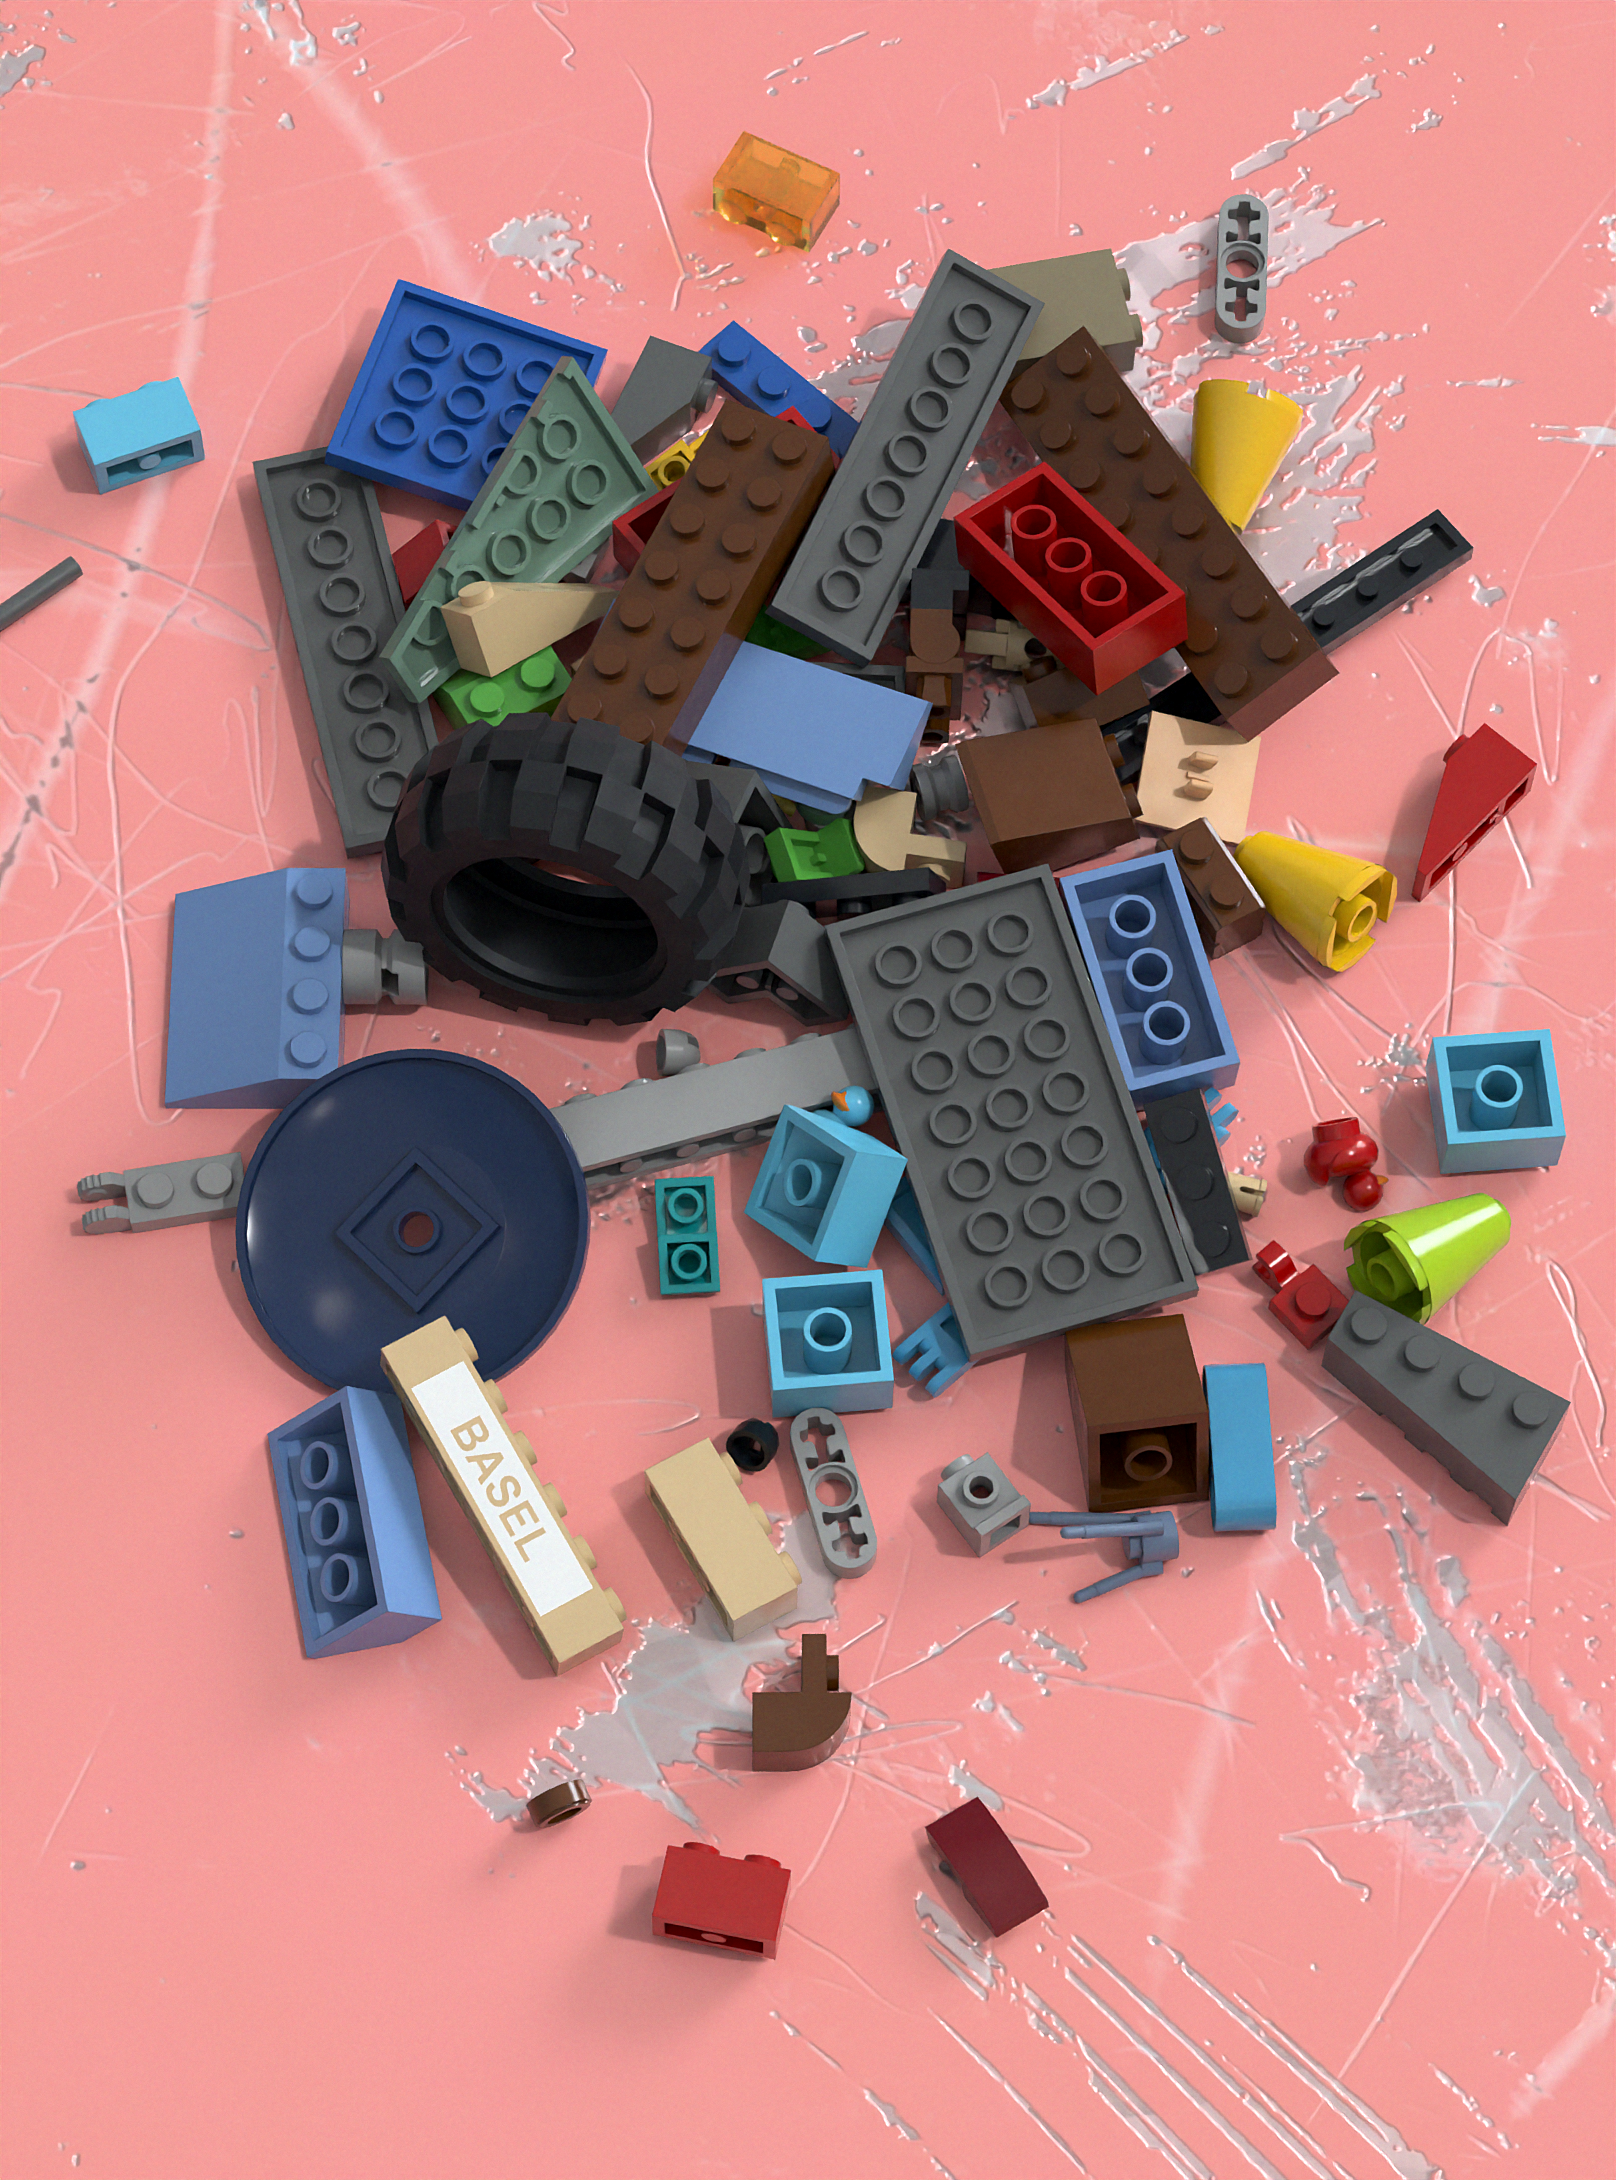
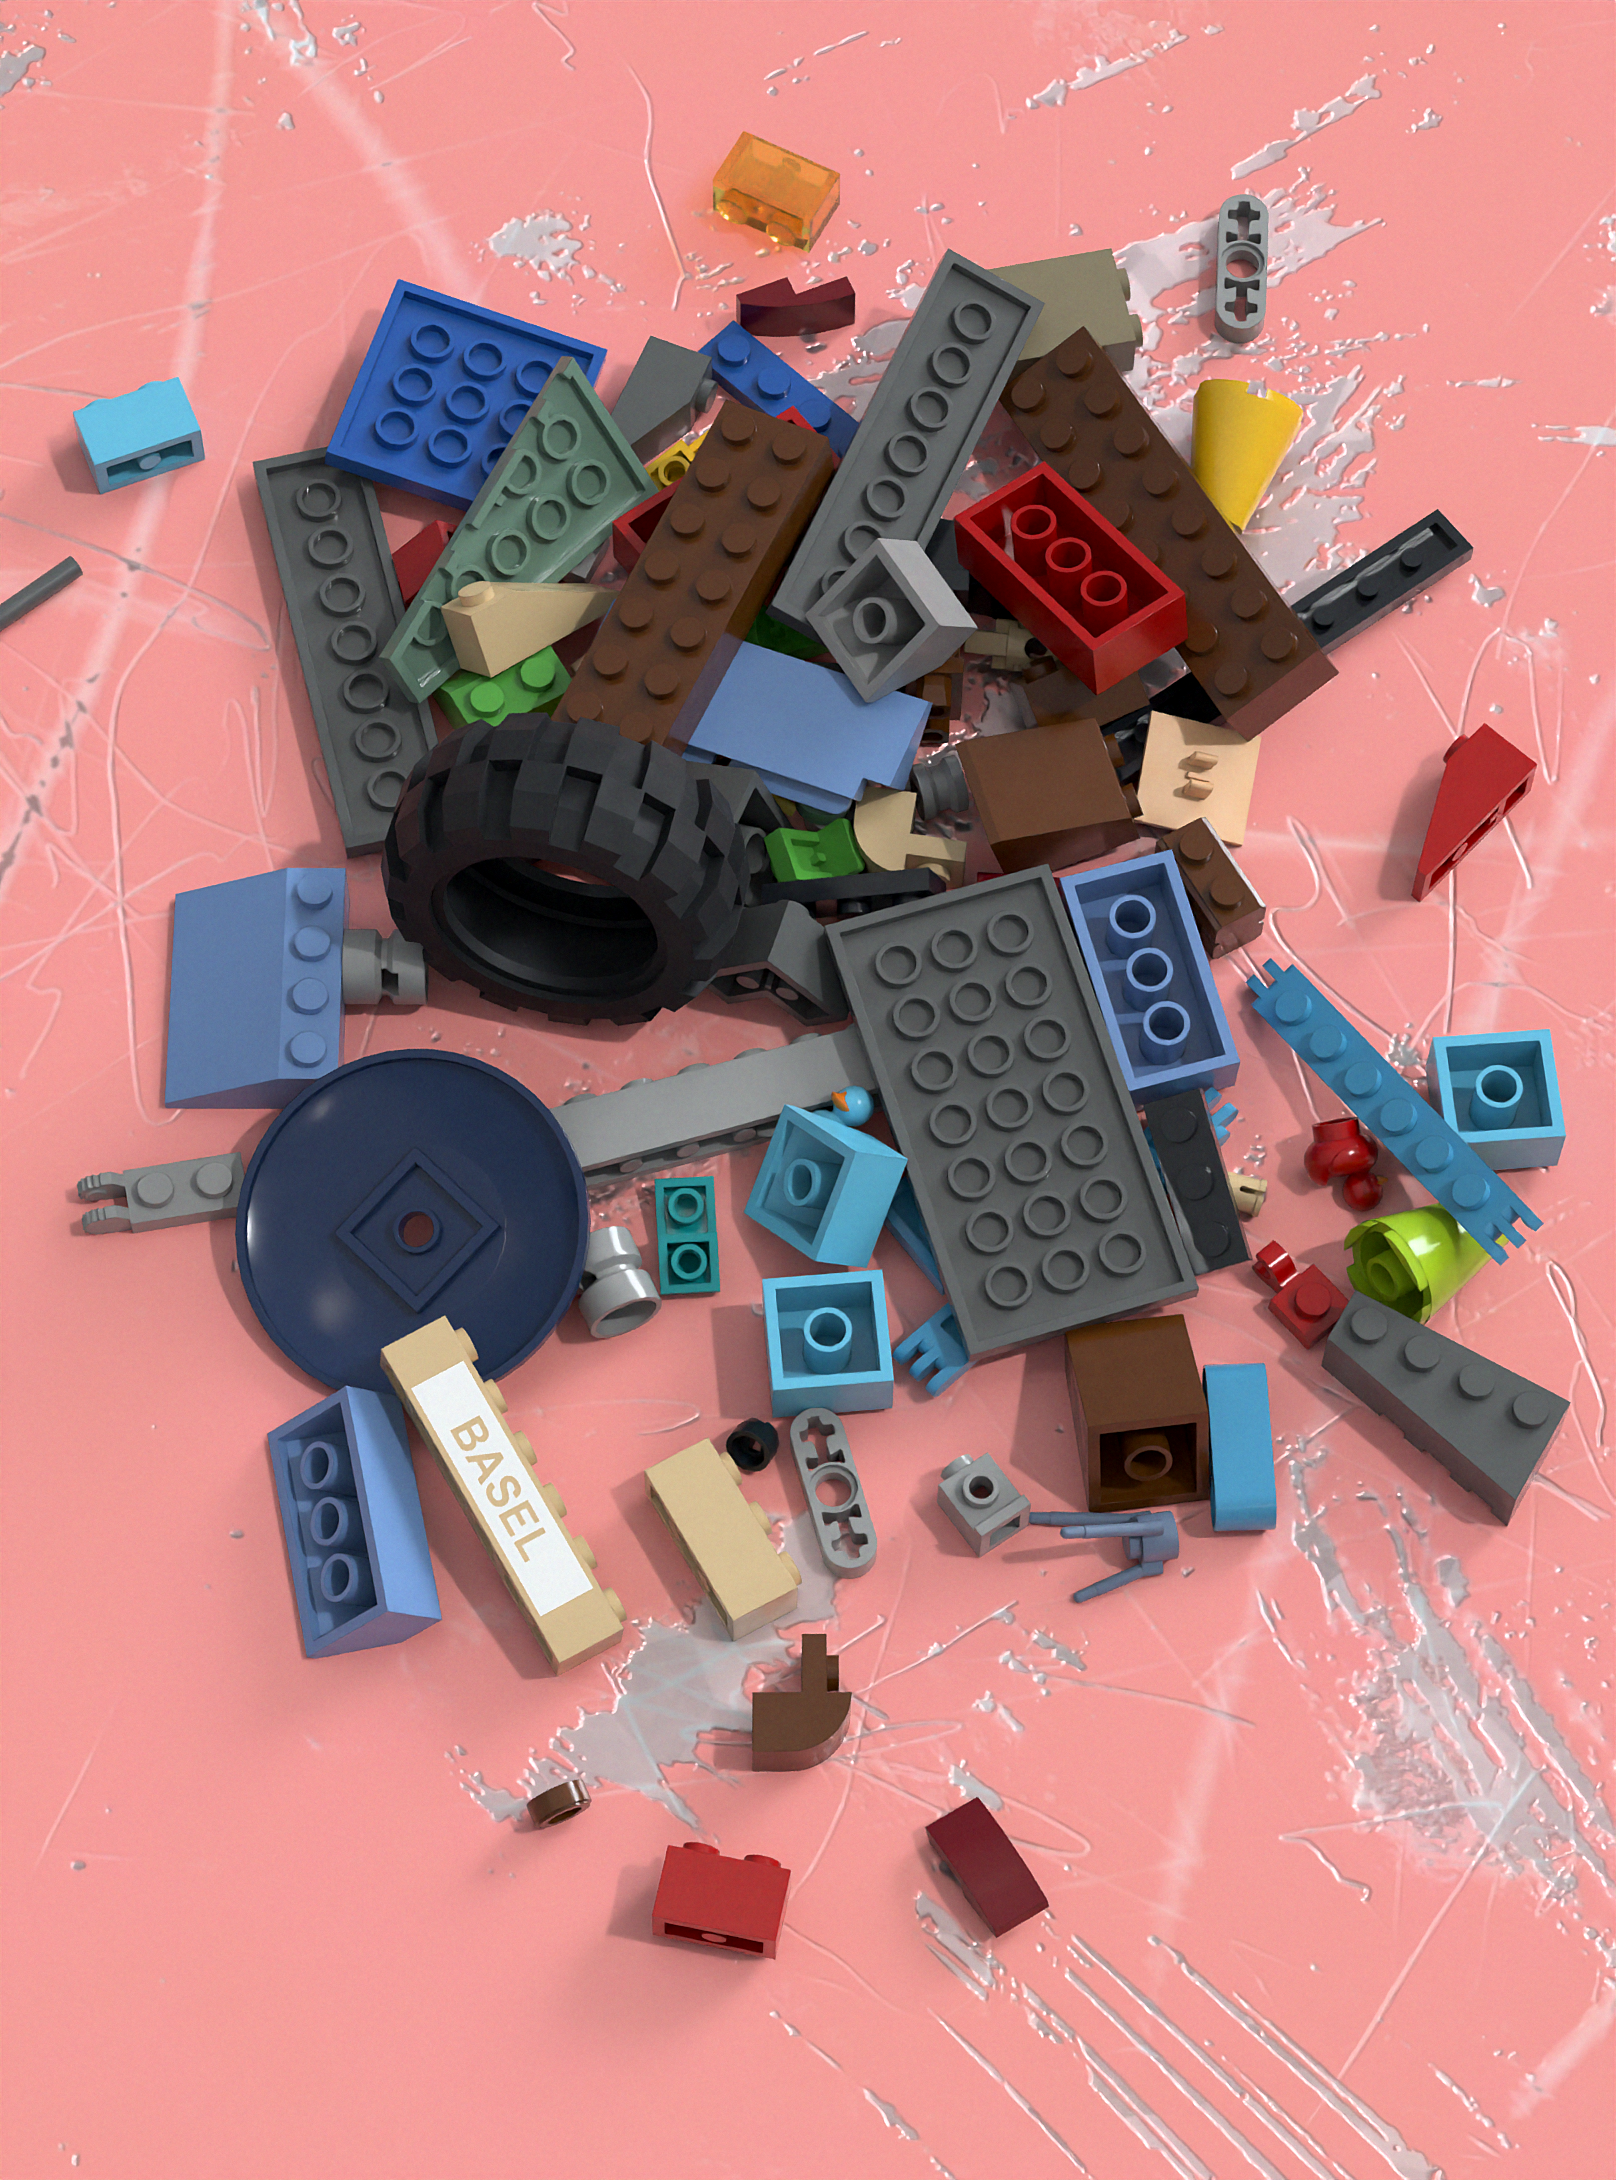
(612, 1288): none -> light grey wheel
(675, 1051): light grey hinge -> none
(780, 312): none -> dark red slope
(890, 618): none -> light grey slope
(1319, 895): yellow cone -> none
(1392, 1109): none -> dark azure hinge

